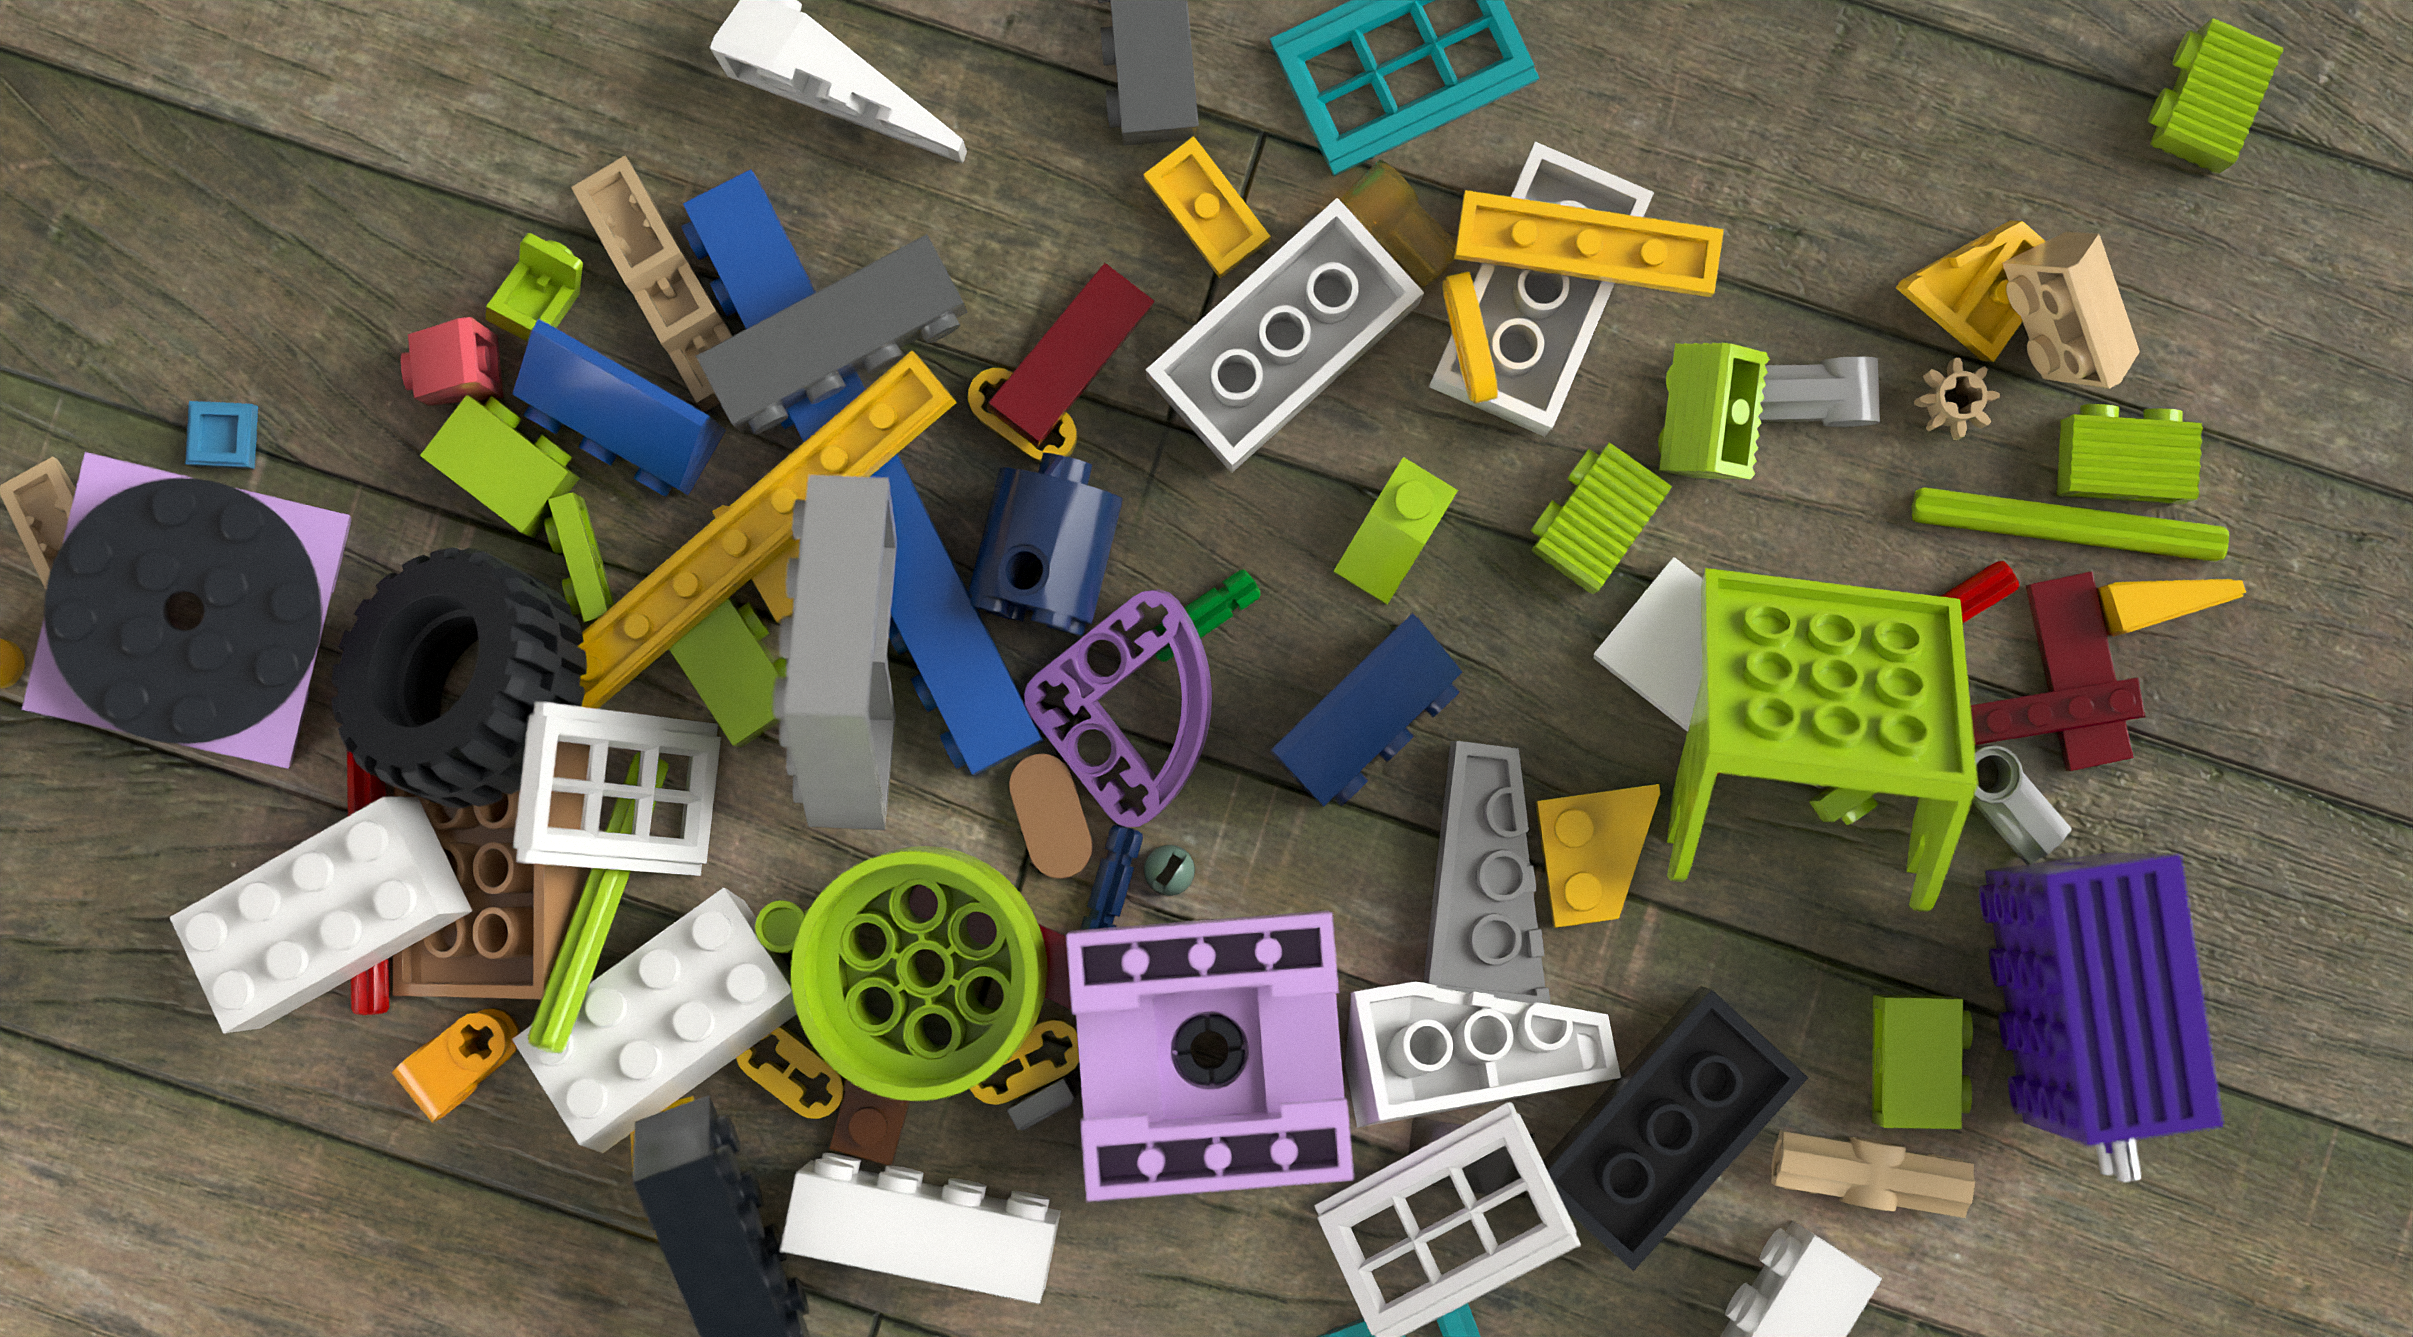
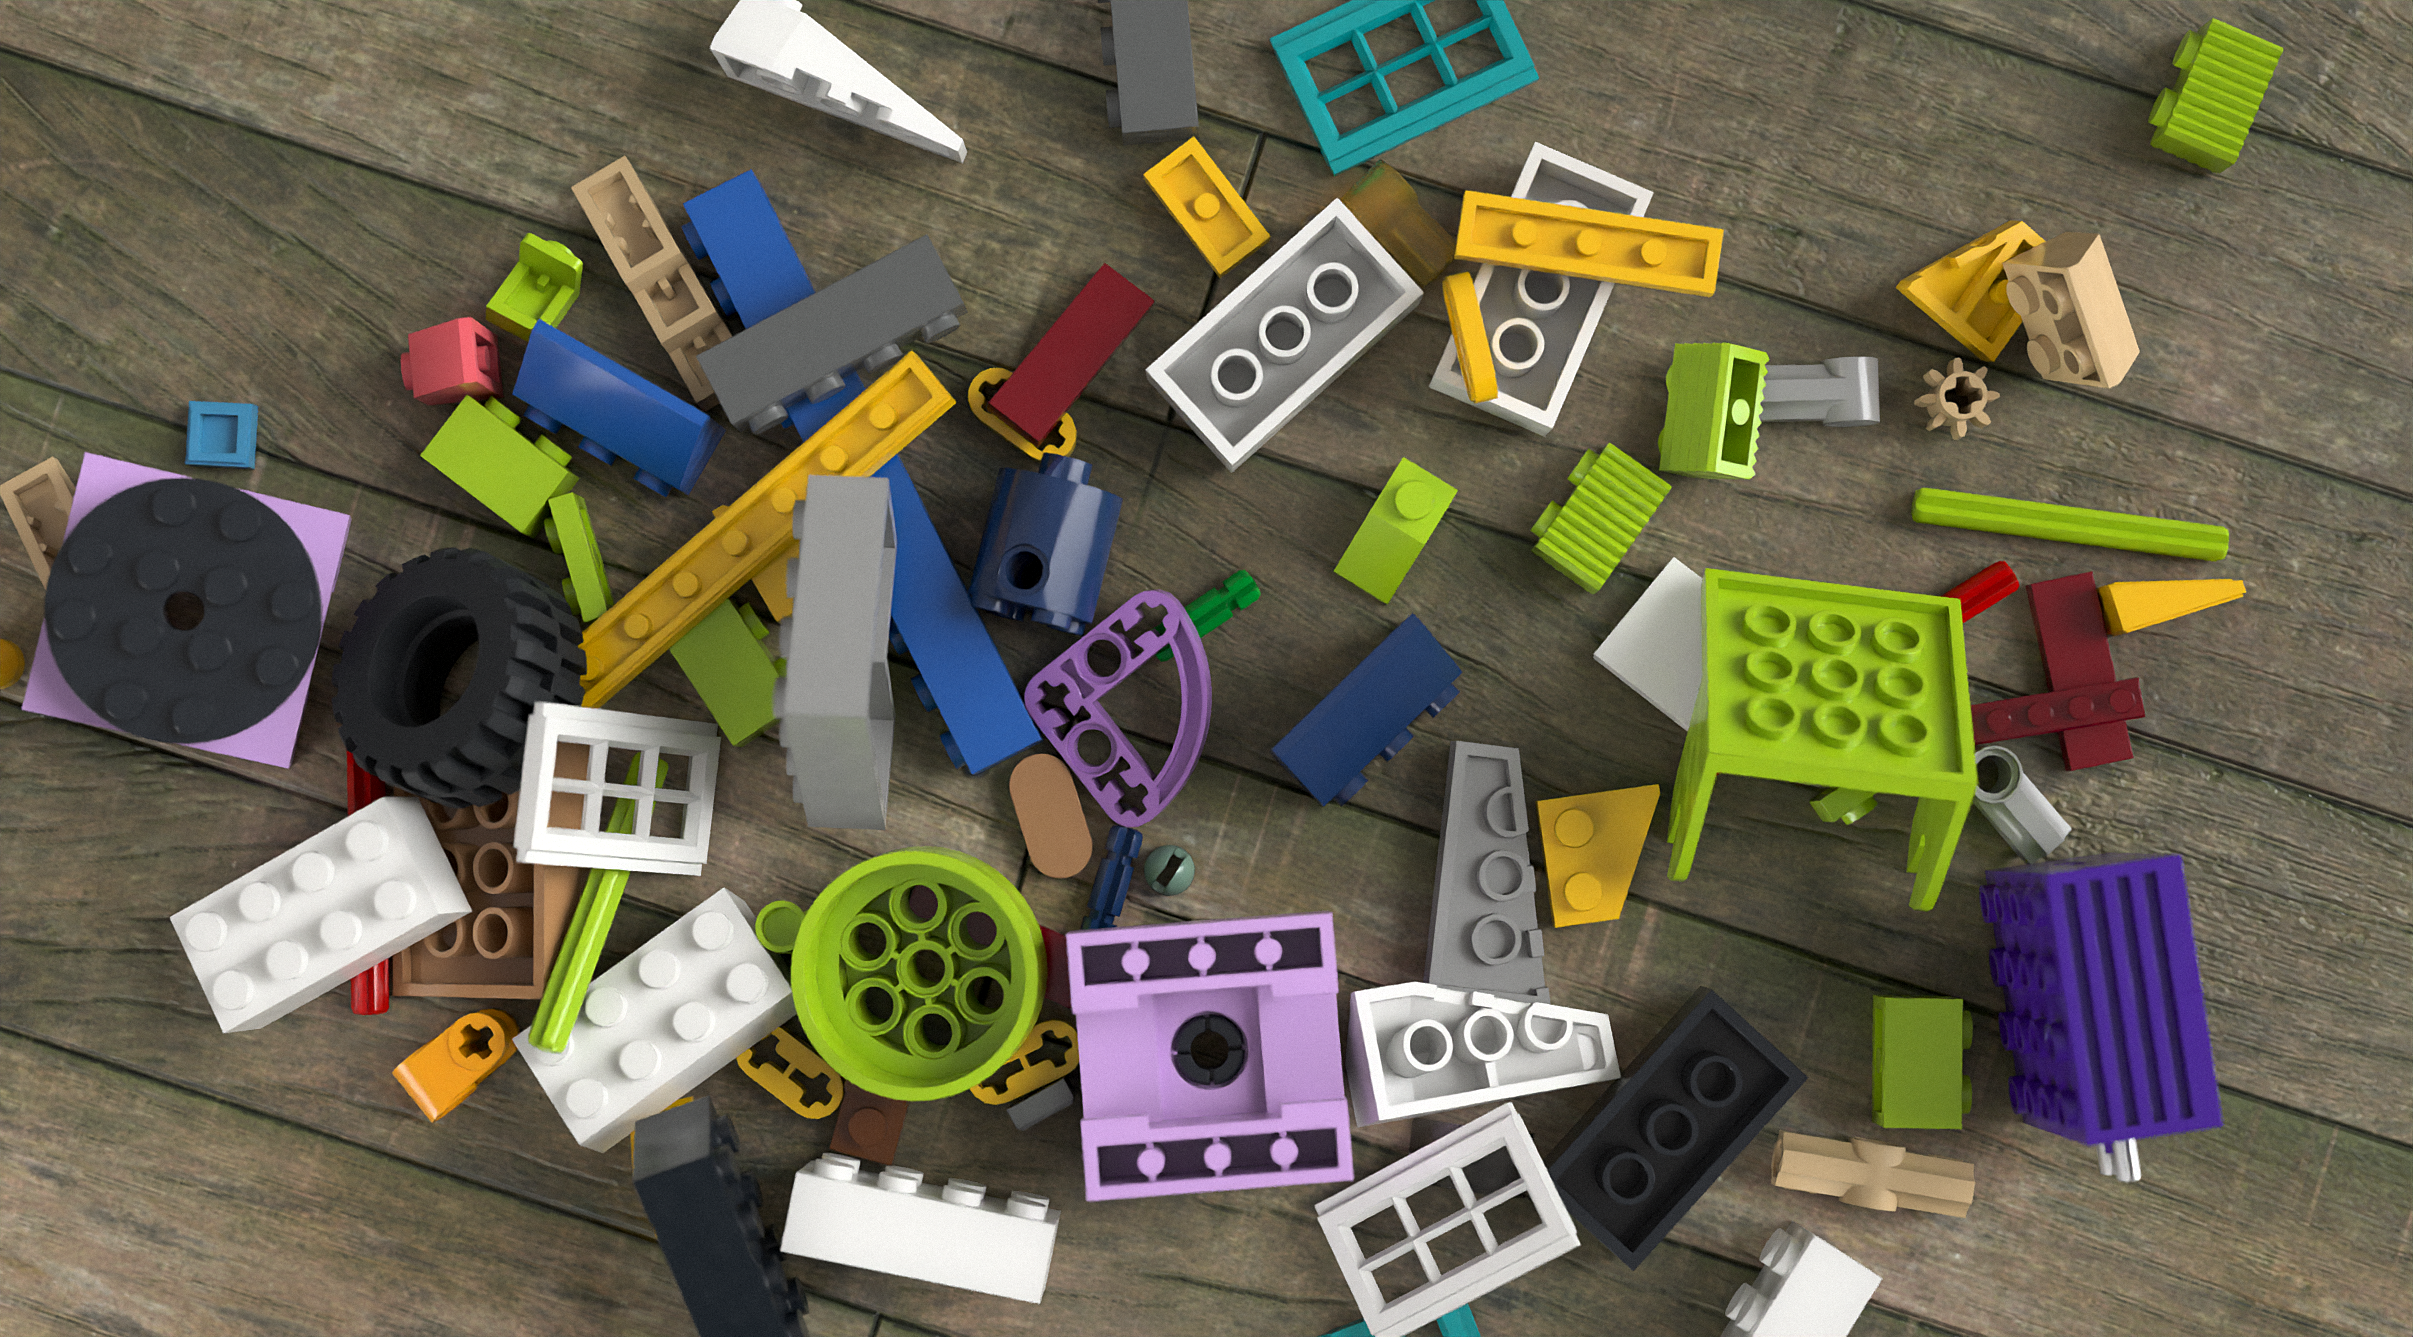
(2129, 457): lime brick -> none

